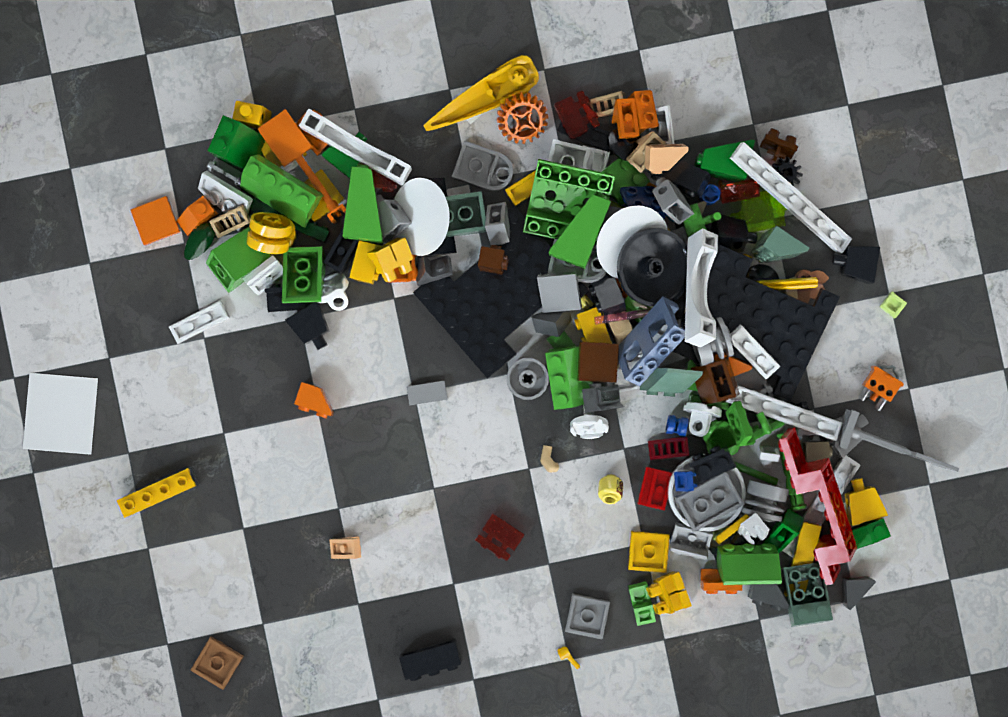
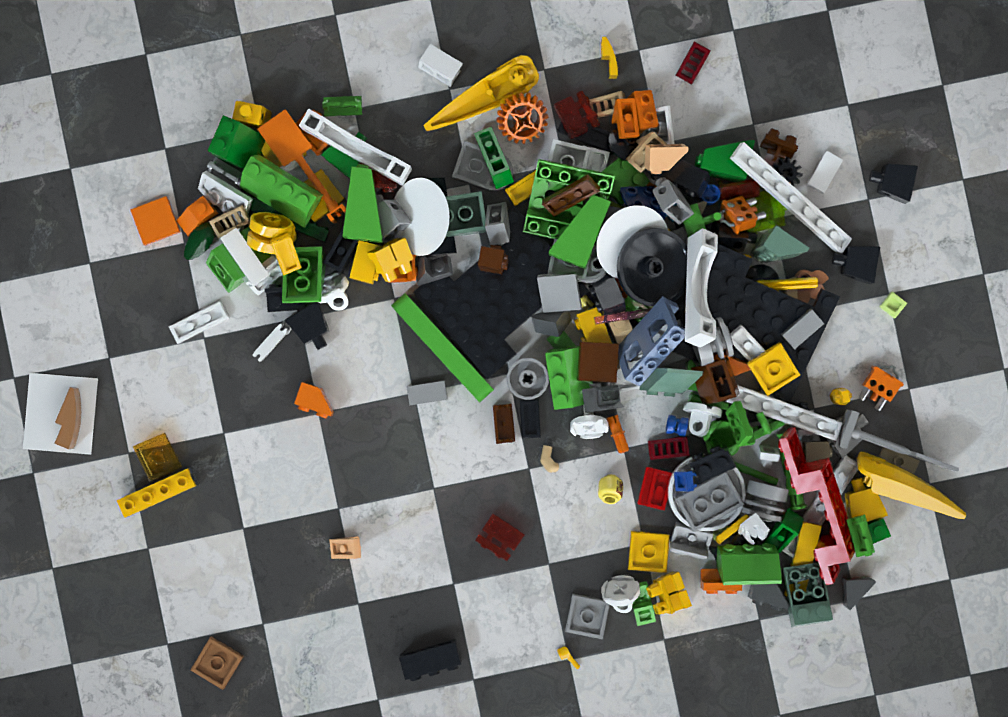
(69, 419): none -> medium nougat slope
(157, 457): none -> clear yellow slope
(244, 257): none -> white tile
(272, 340): none -> white piece
(285, 253): none -> yellow tile
(342, 106): none -> bright green hinge
(440, 65): none -> white hinge
(442, 347): none -> bright green beam
(494, 157): none -> green slope
(503, 423): none -> reddish brown hinge
(530, 419): none -> black tile
(571, 195): none -> reddish brown tile
(608, 54): none -> yellow slope
(617, 434): none -> orange axle
(621, 592): none -> white tile
(690, 53): none -> dark red slope
(739, 214): none -> orange piece
(773, 368): none -> yellow tile
(802, 328): none -> light grey tile
(824, 172): none -> white tile
(840, 396): none -> yellow hinge
(860, 536): none -> bright green hinge
(895, 181): none -> black torso
(901, 460): none -> dark tan plate
(902, 485): none -> yellow piece

